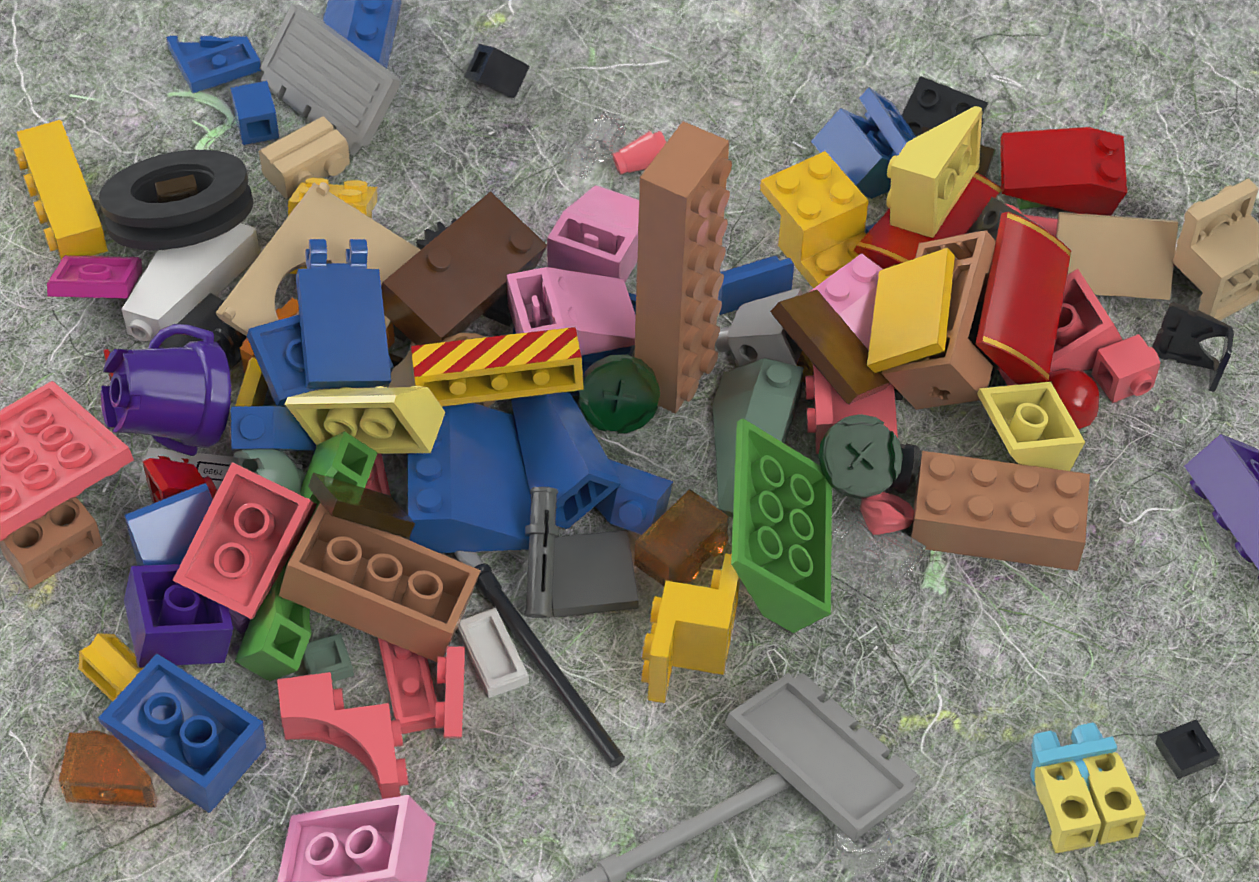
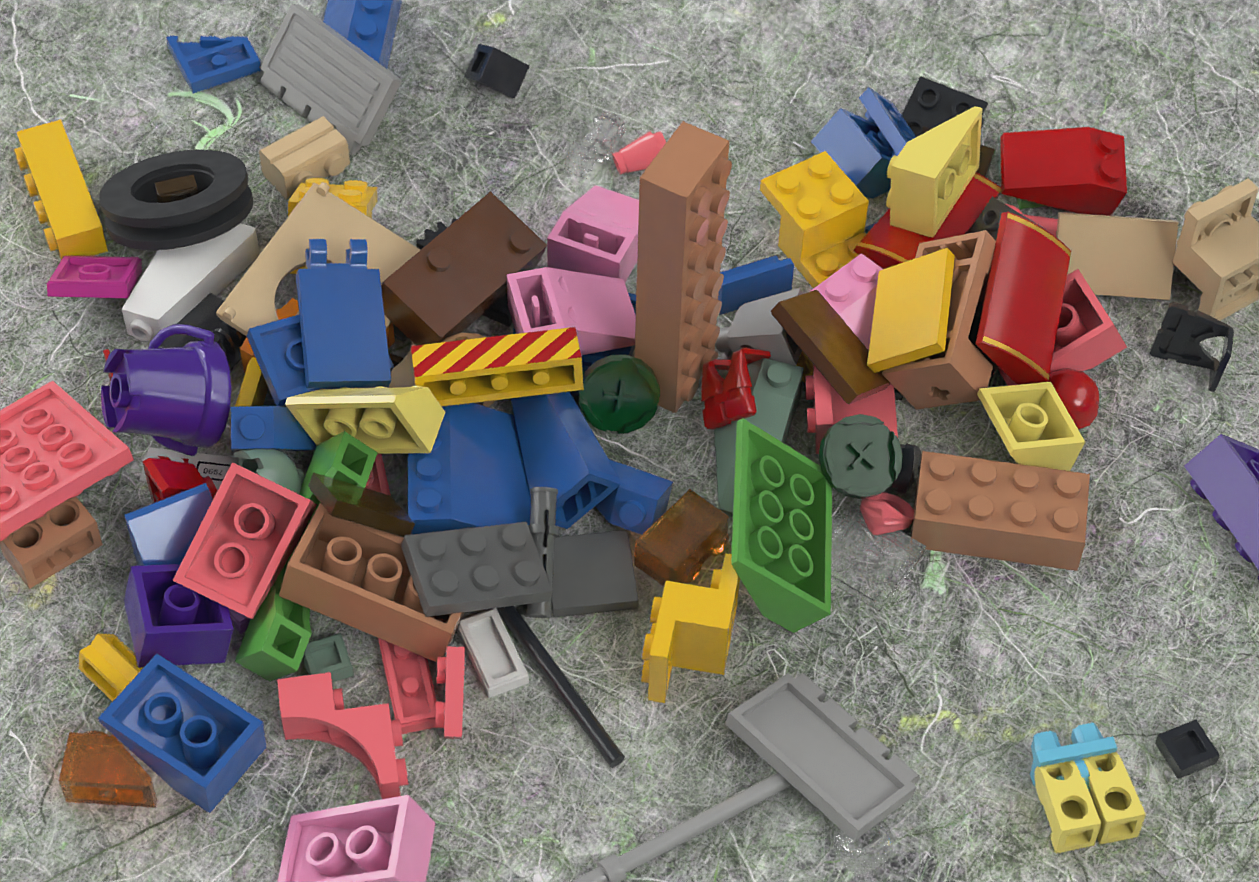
(255, 112): blue brick -> none
(476, 568): none -> dark grey plate
(729, 397): none -> red piece
(1126, 368): coral brick -> none

